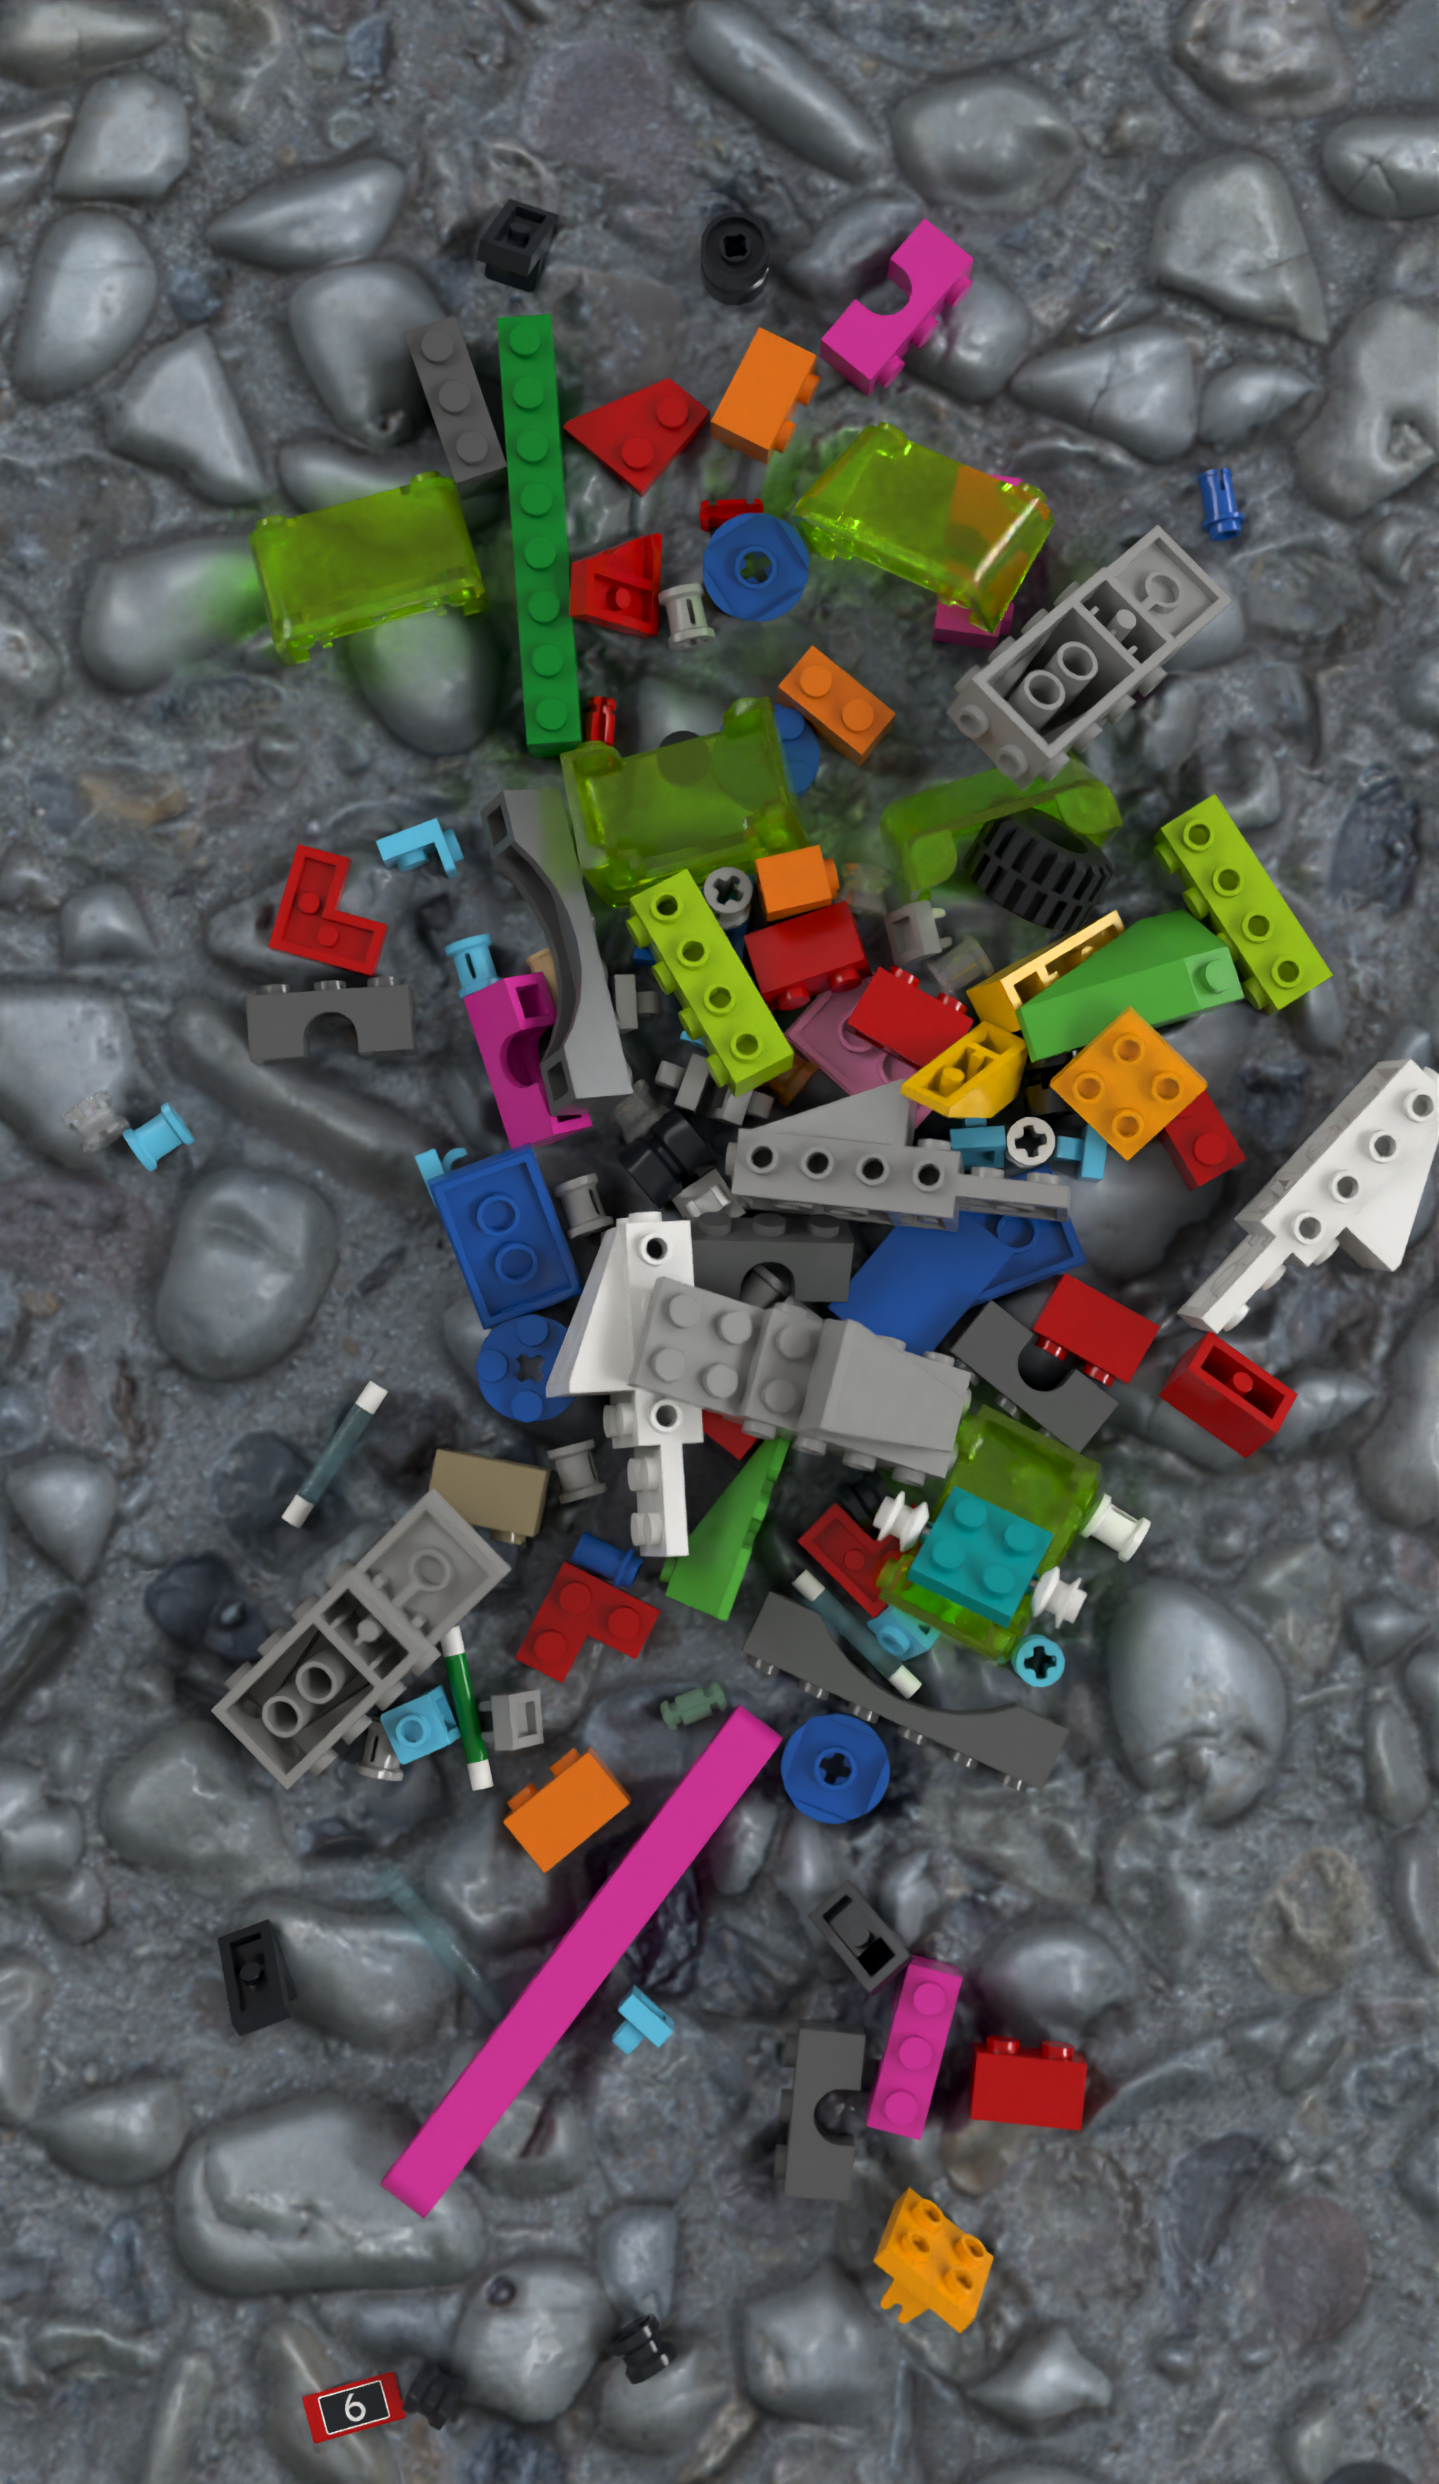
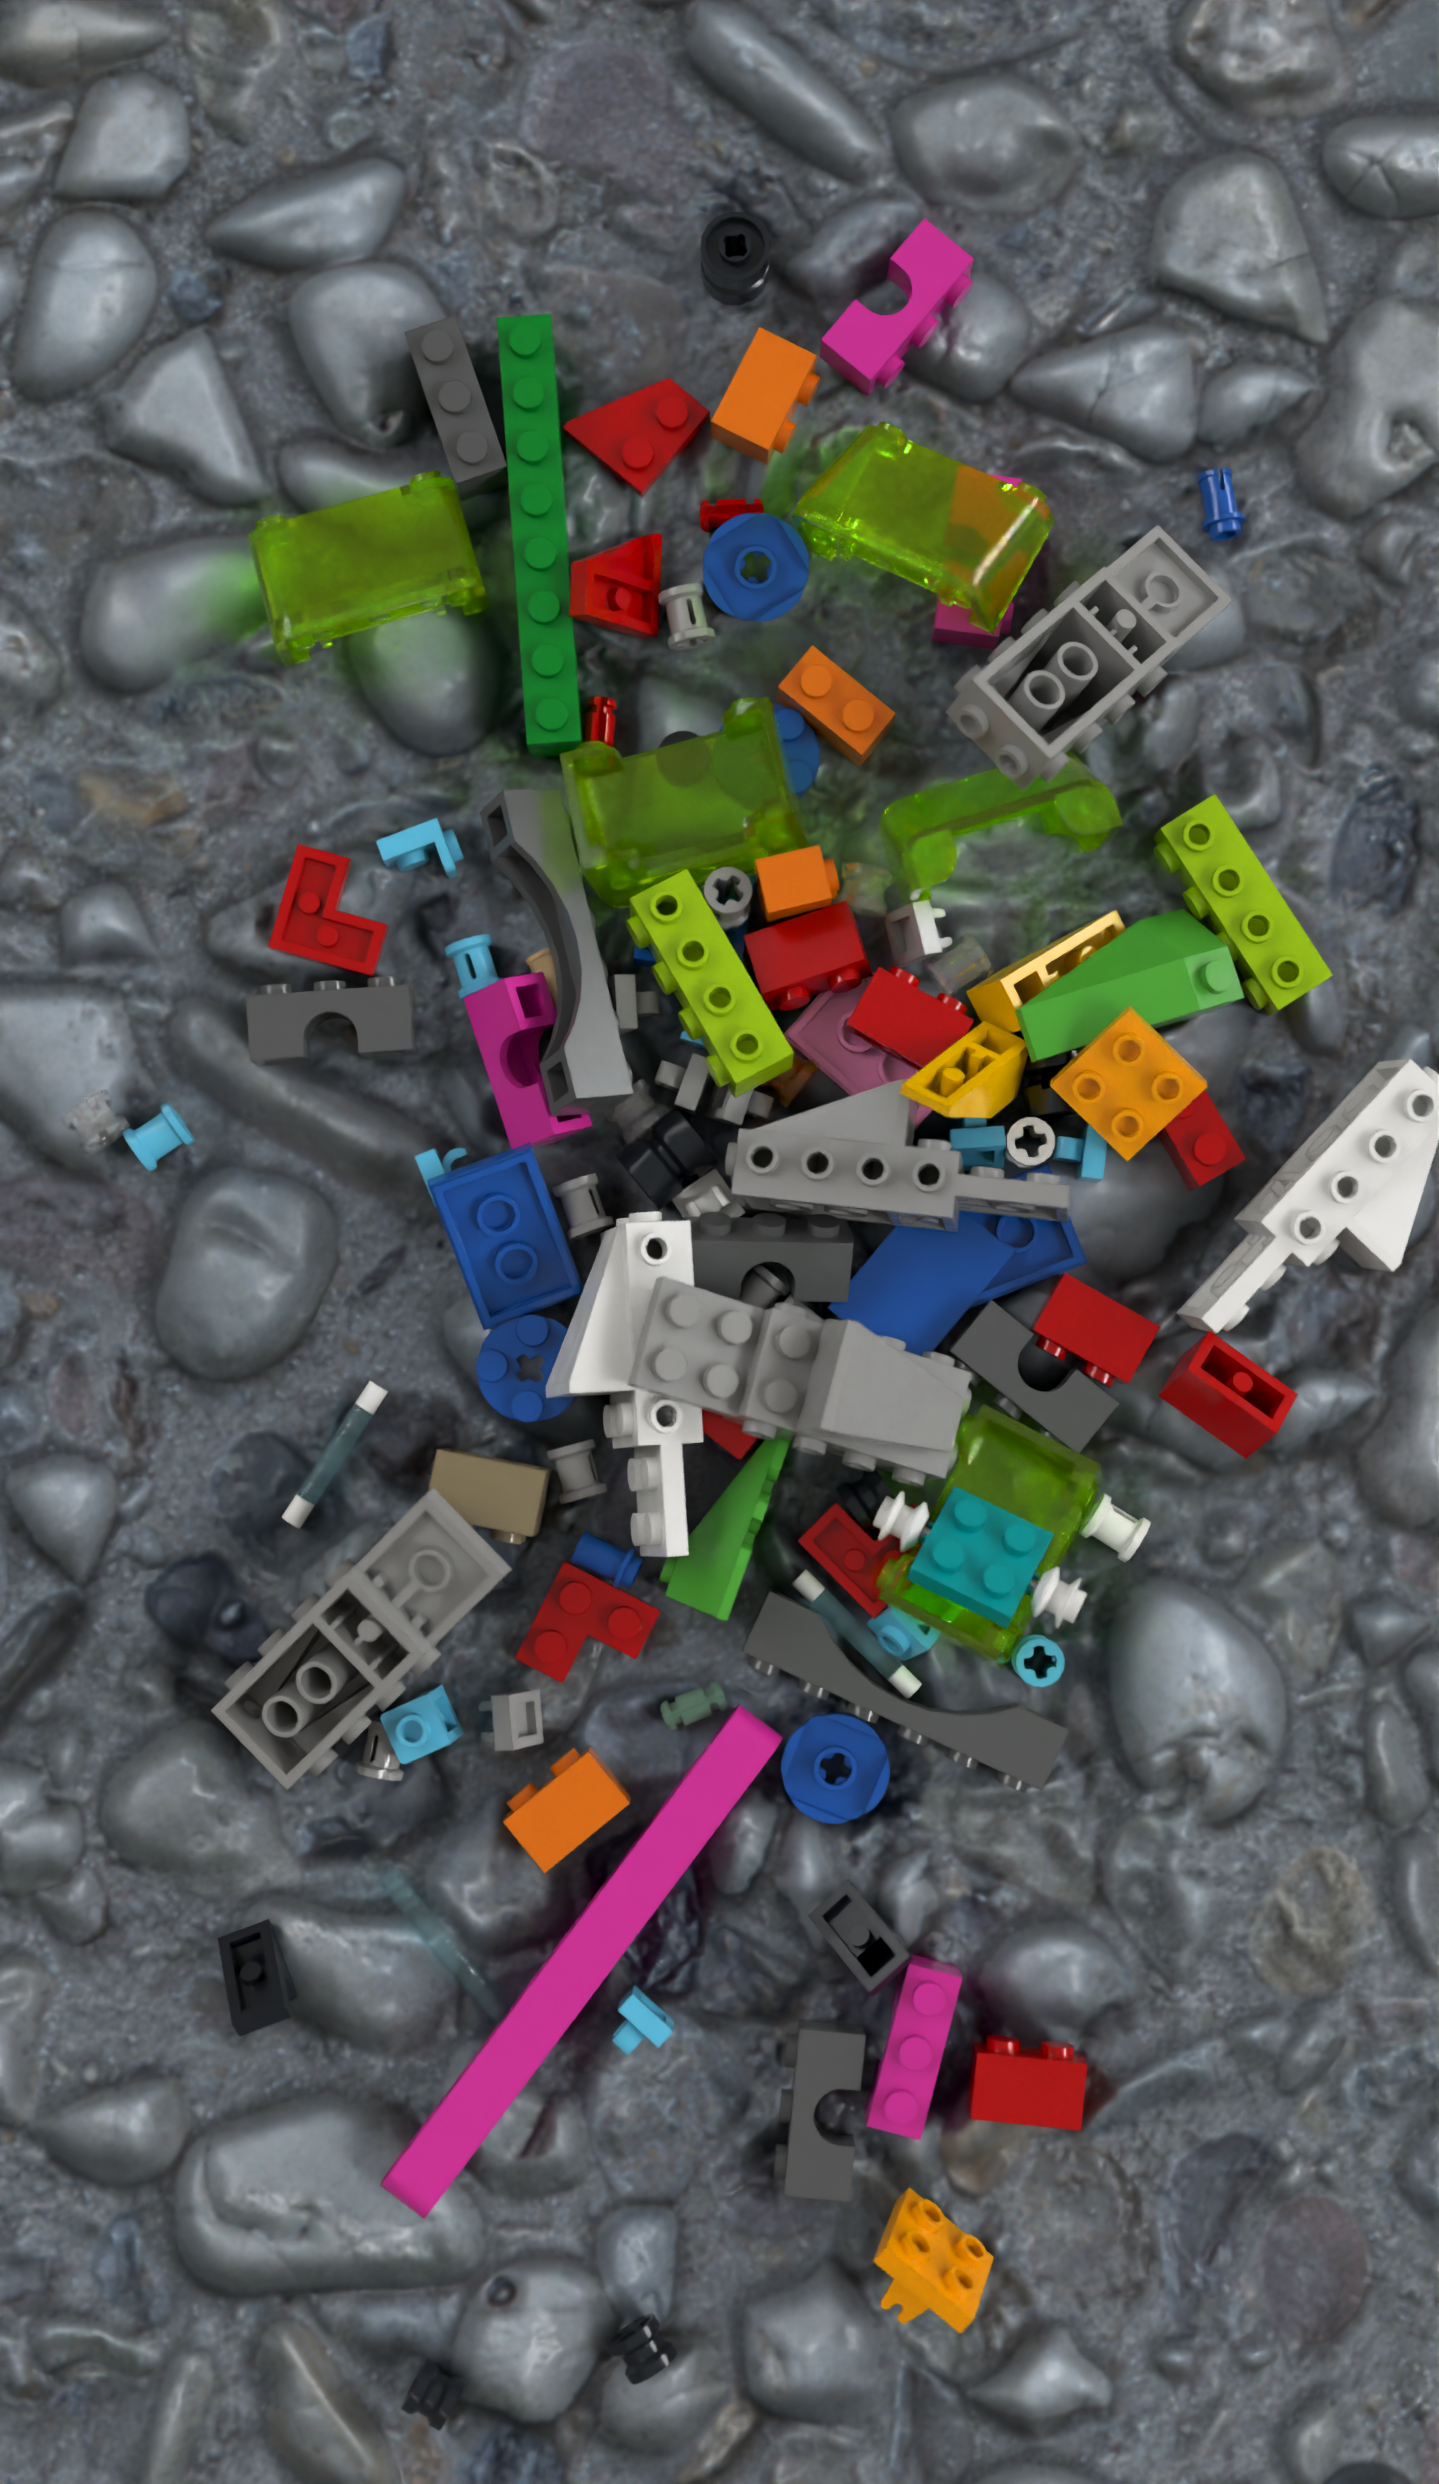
(353, 2407): sticker -> none
(466, 1709): green bar -> none
(517, 245): black slope -> none
(1038, 869): black tyre -> none

